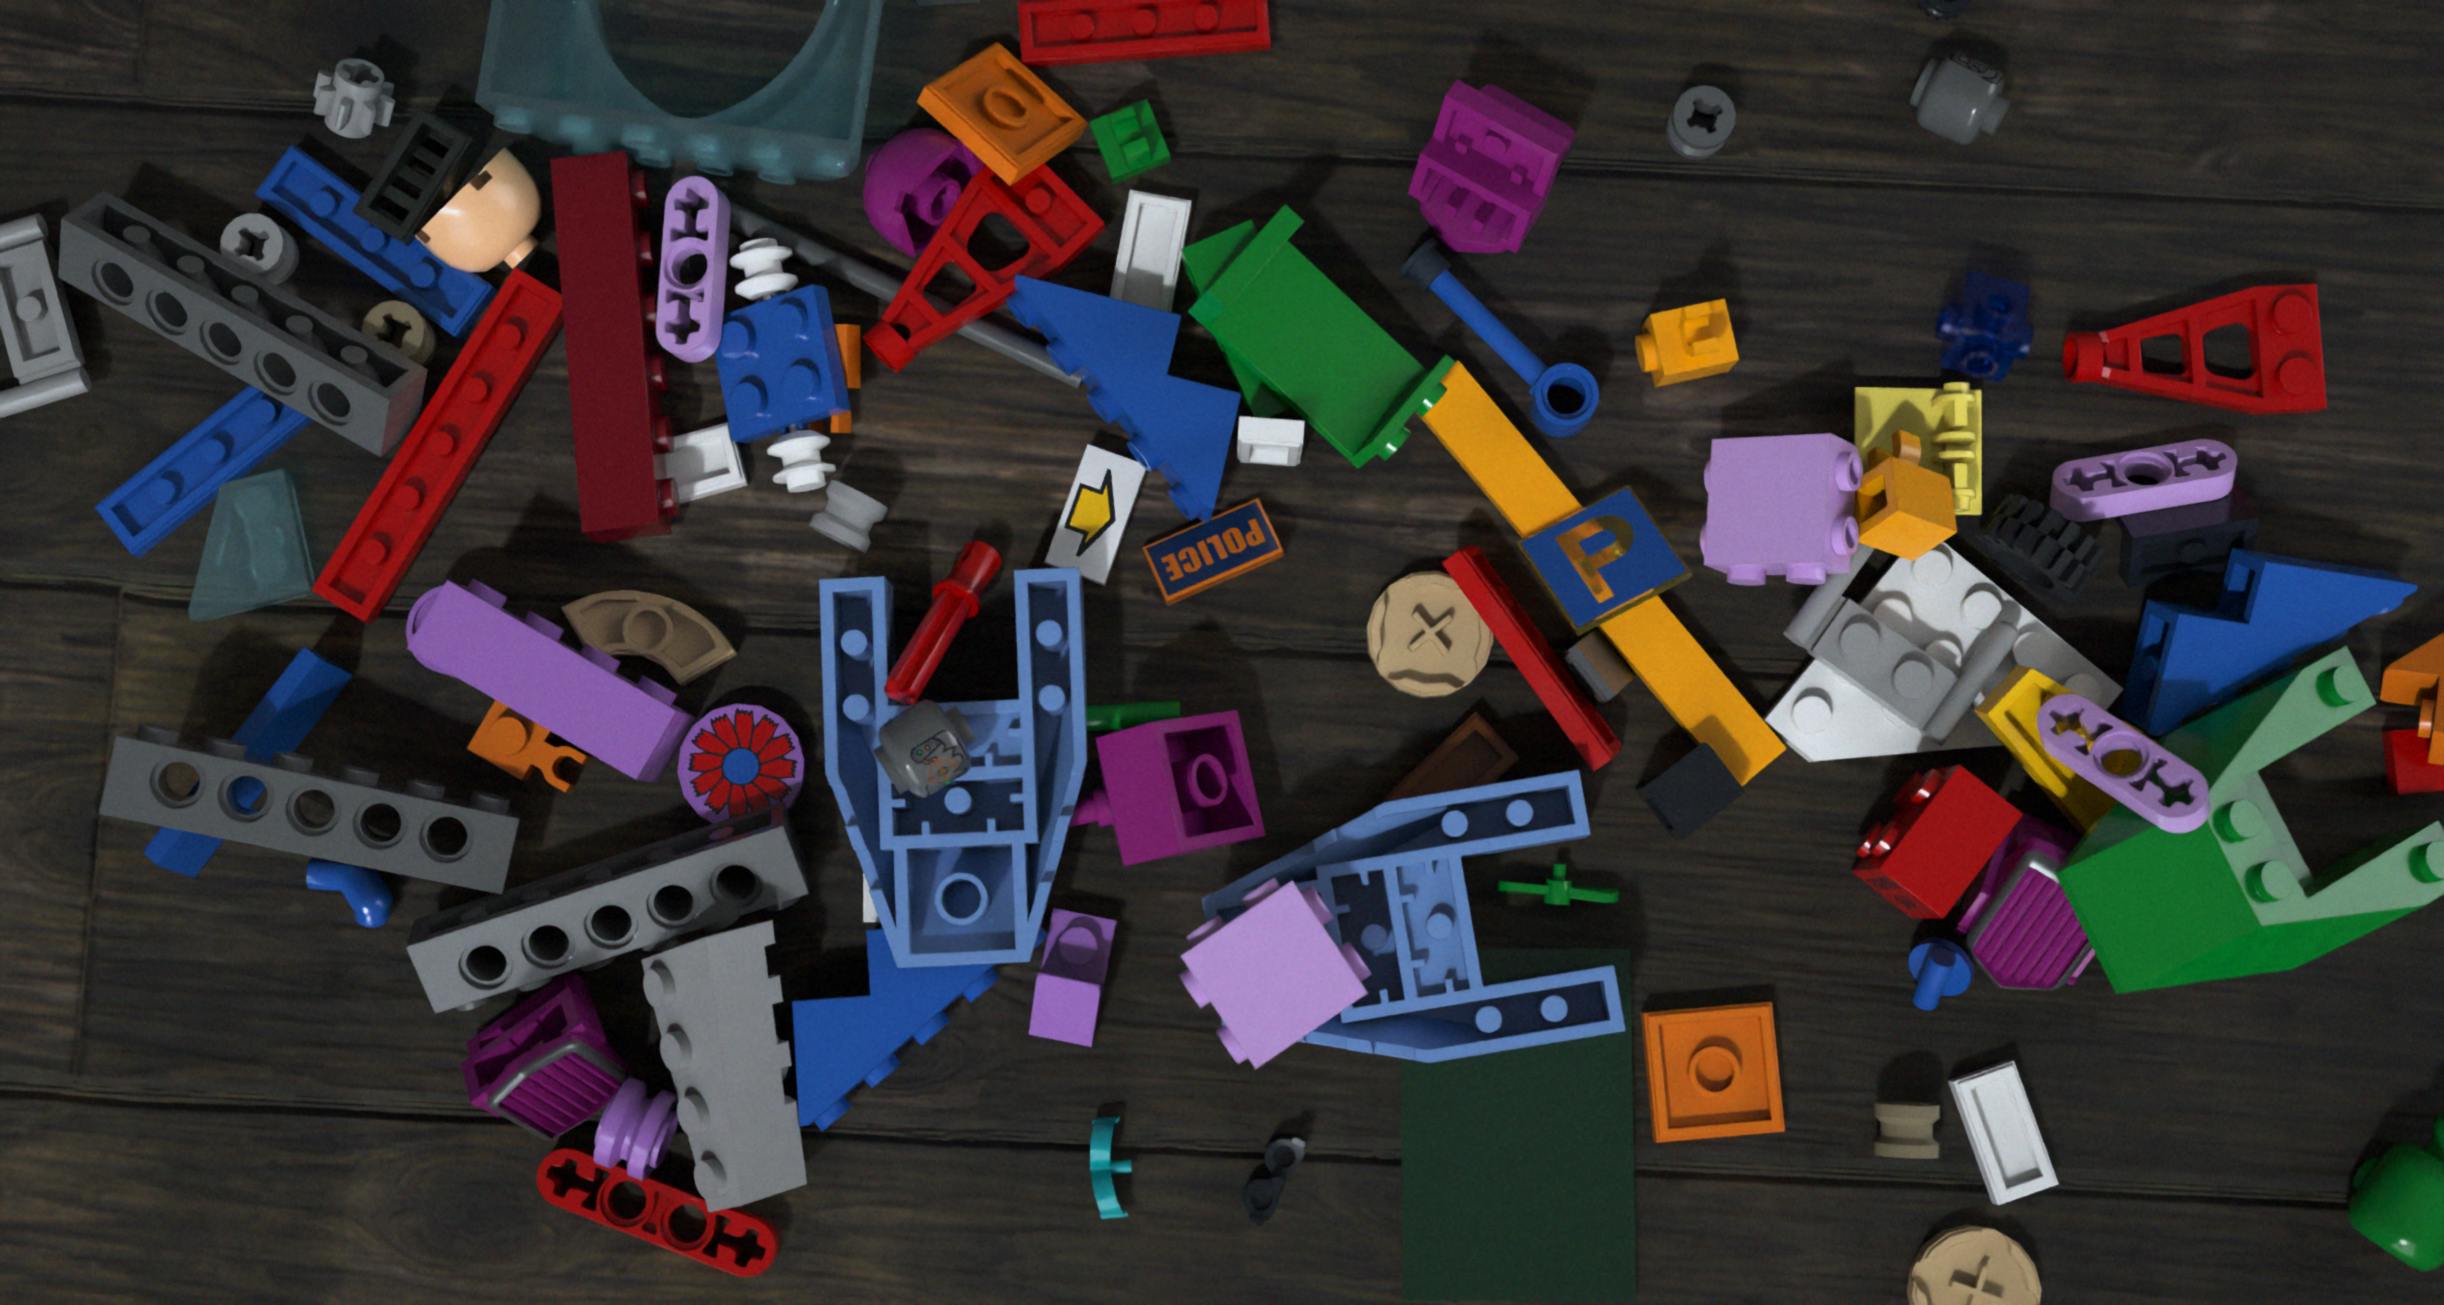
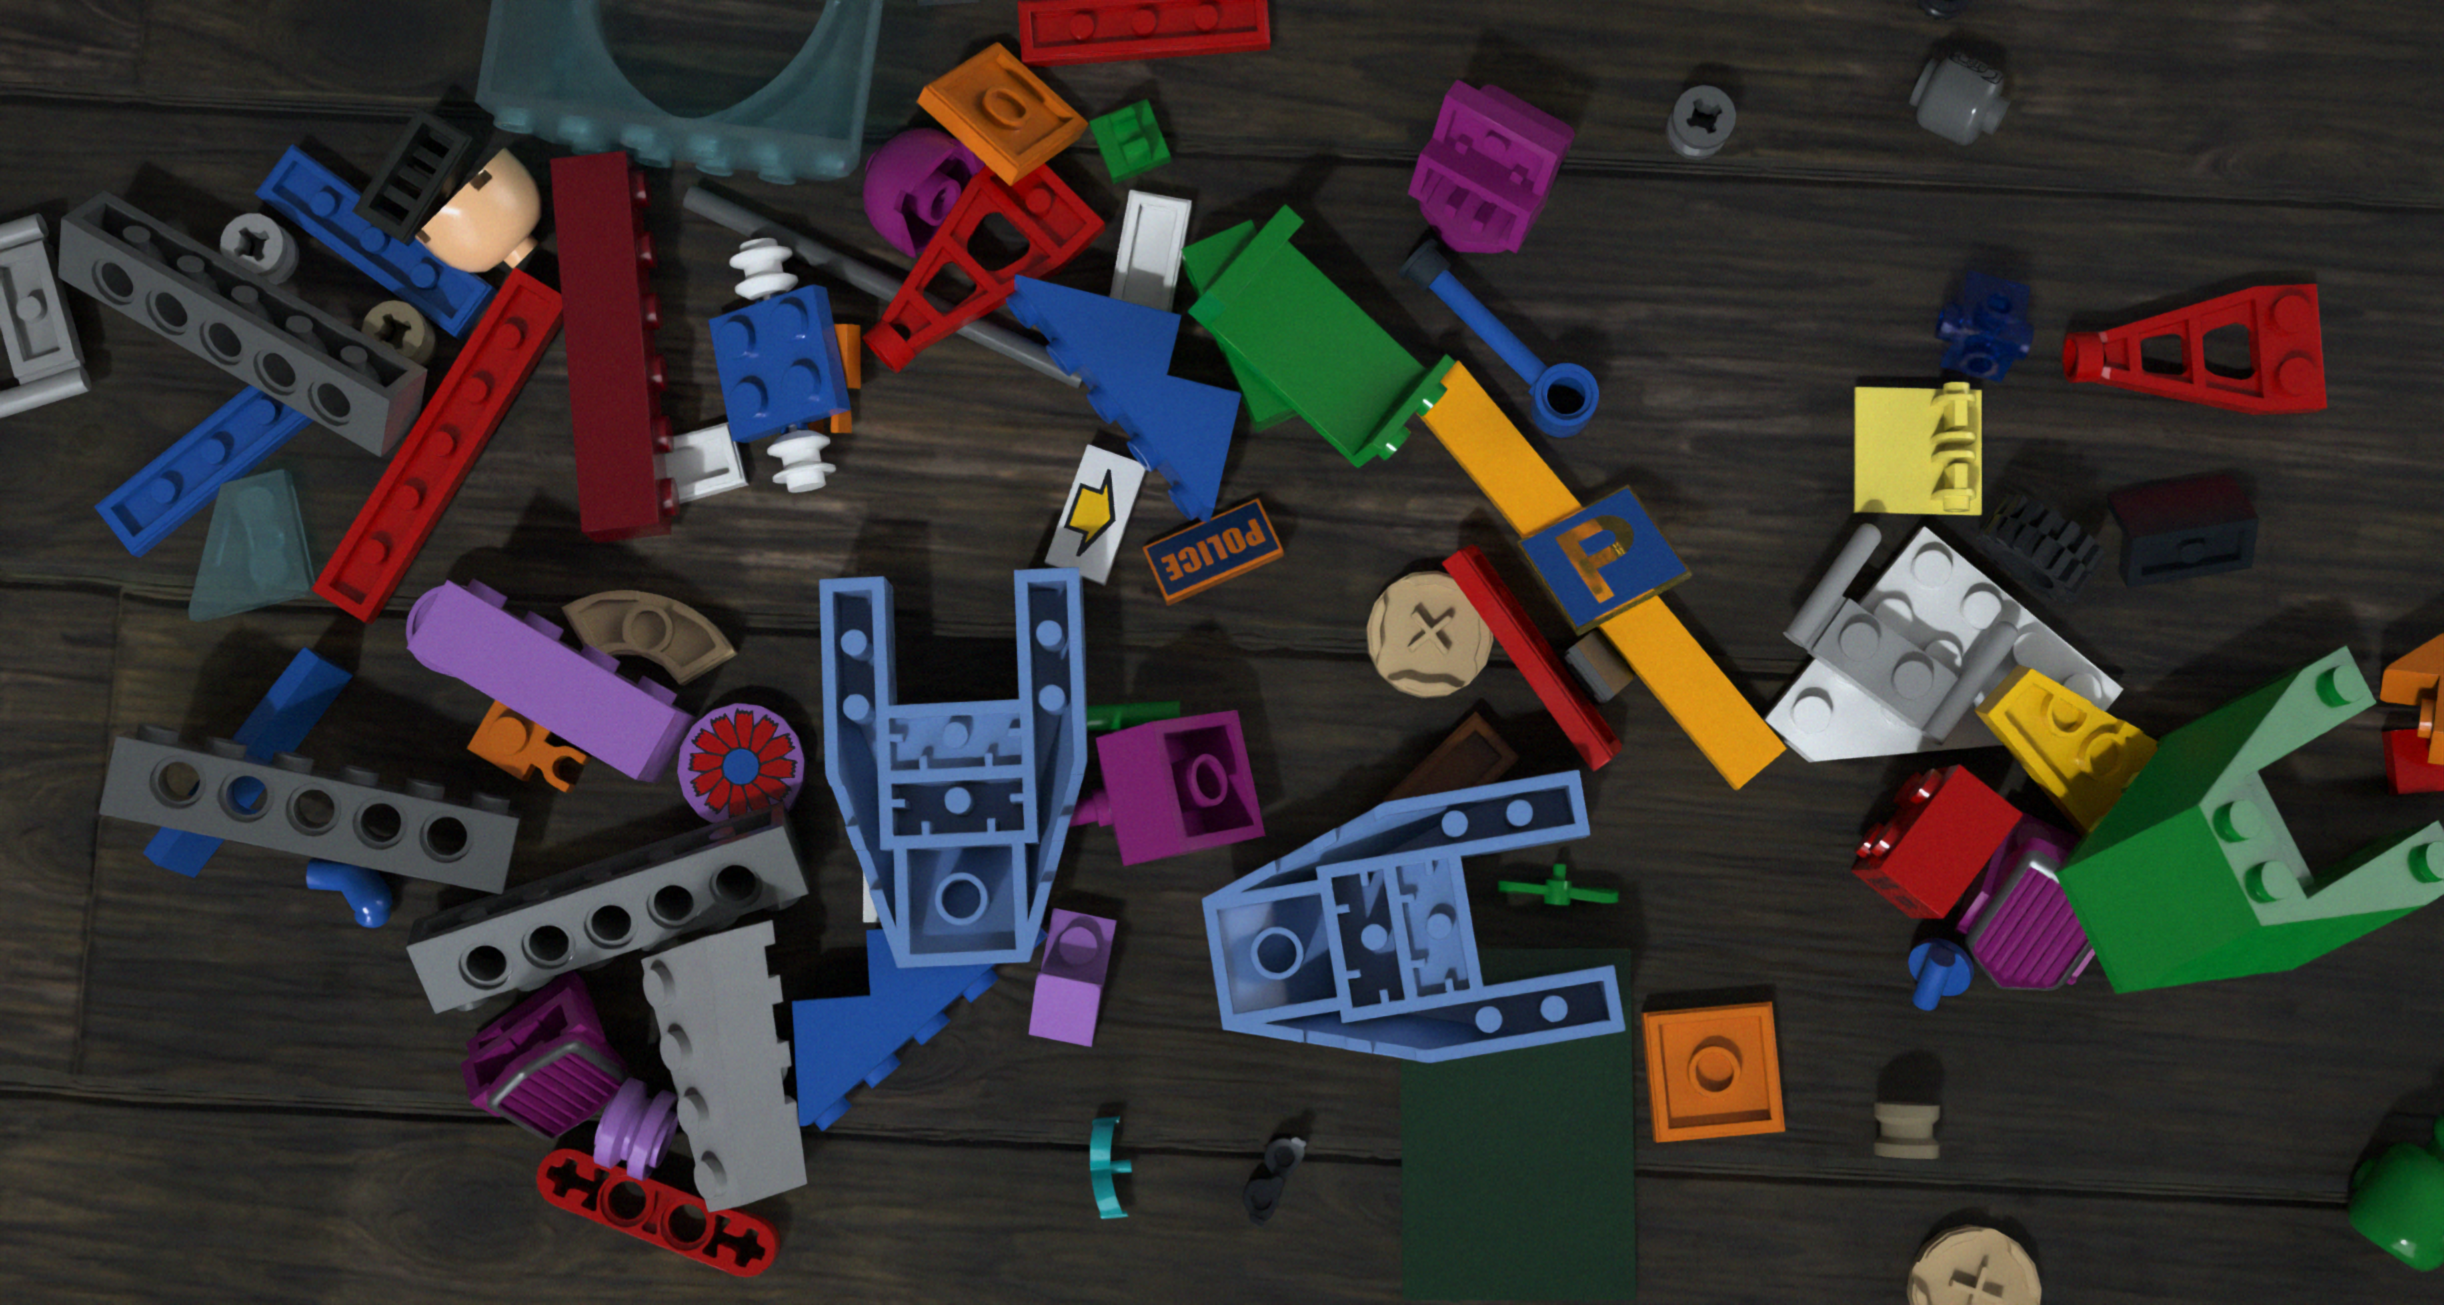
(354, 98): light grey gear -> none
(678, 244): lavender beam -> none
(848, 516): light grey wheel -> none
(924, 748): dark grey head -> none
(954, 601): red axle -> none
(1270, 441): white tile -> none
(1272, 971): lavender brick -> none
(1687, 343): light orange brick -> none
(1690, 791): black panel -> none
(1781, 507): lavender brick -> none
(1902, 504): light orange brick -> none
(2003, 1132): white tile -> none
(2134, 789): lavender beam -> none
(2185, 473): lavender beam -> none
(2263, 619): blue slope -> none

